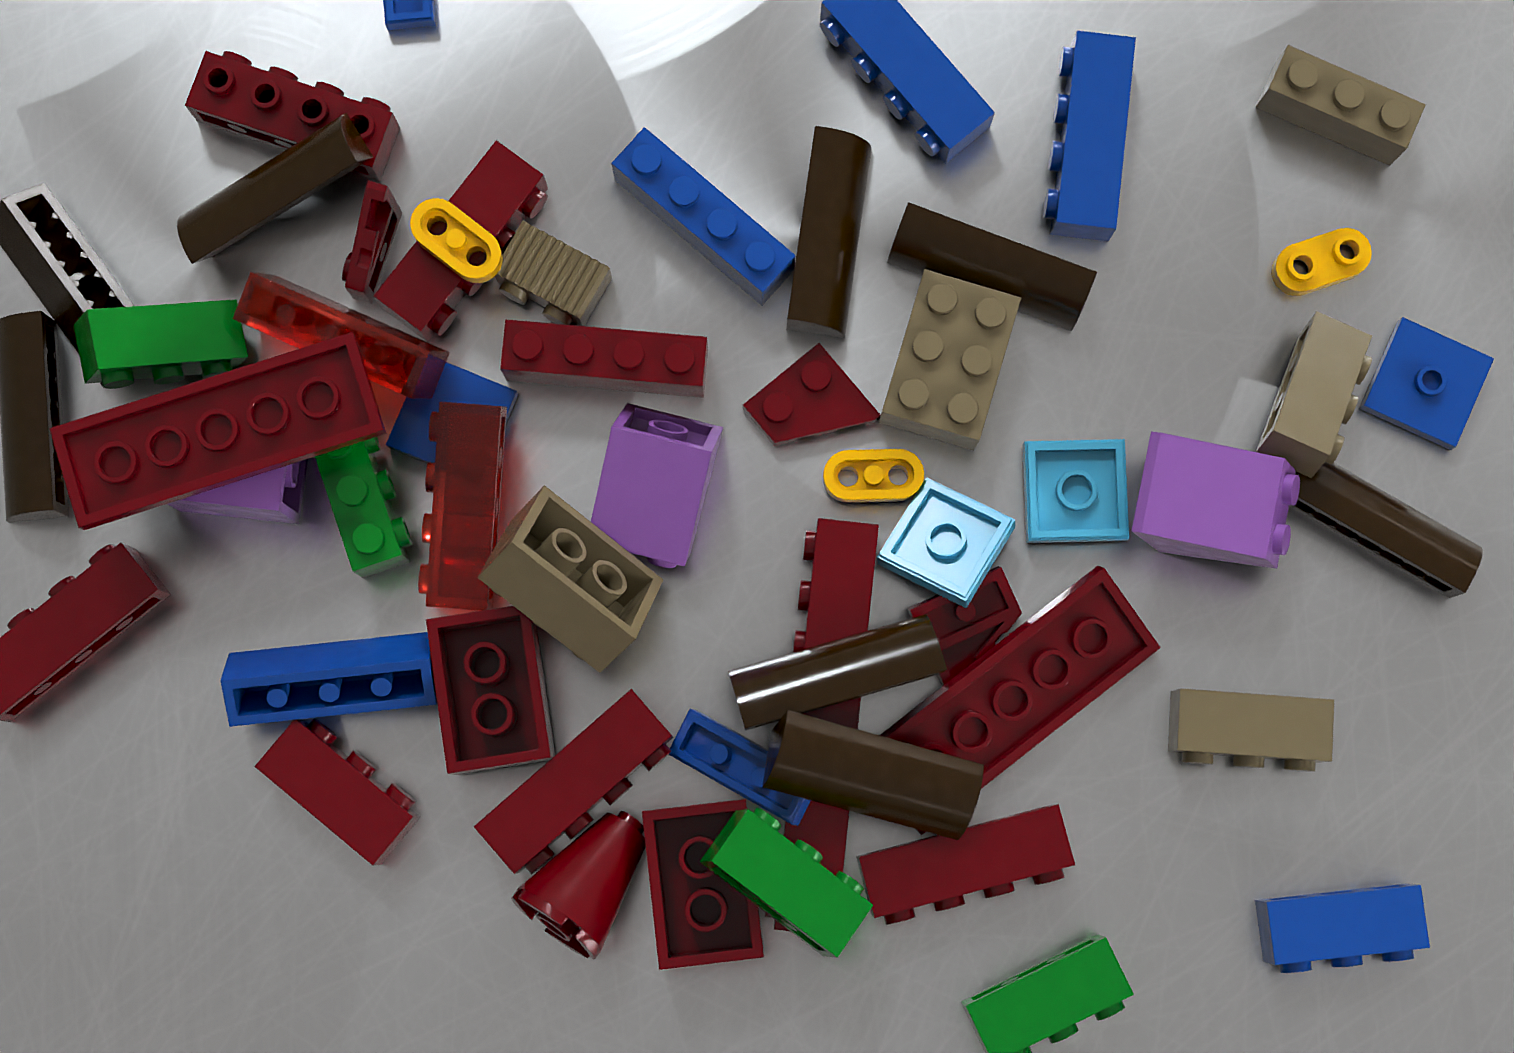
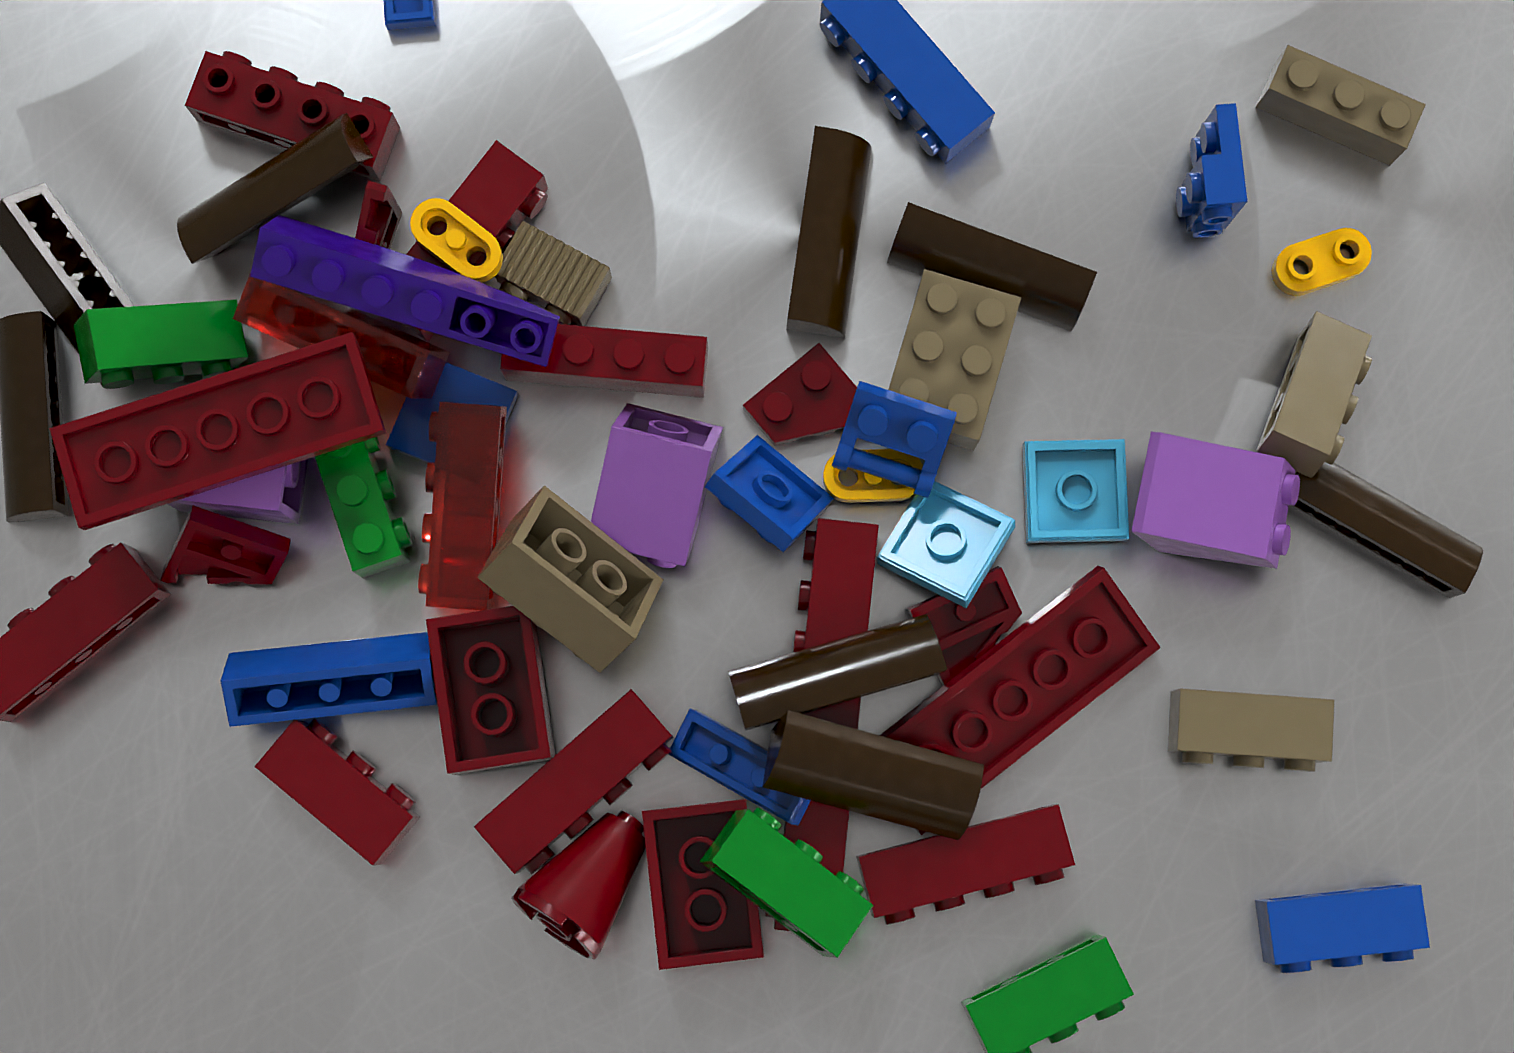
(225, 550): none -> dark red wing
(401, 289): none -> dark purple slope
(703, 216): blue brick -> none
(769, 493): none -> blue plate
(900, 425): none -> blue plate
(1091, 136): blue brick -> none
(1216, 184): none -> blue plate
(1426, 383): blue plate -> none

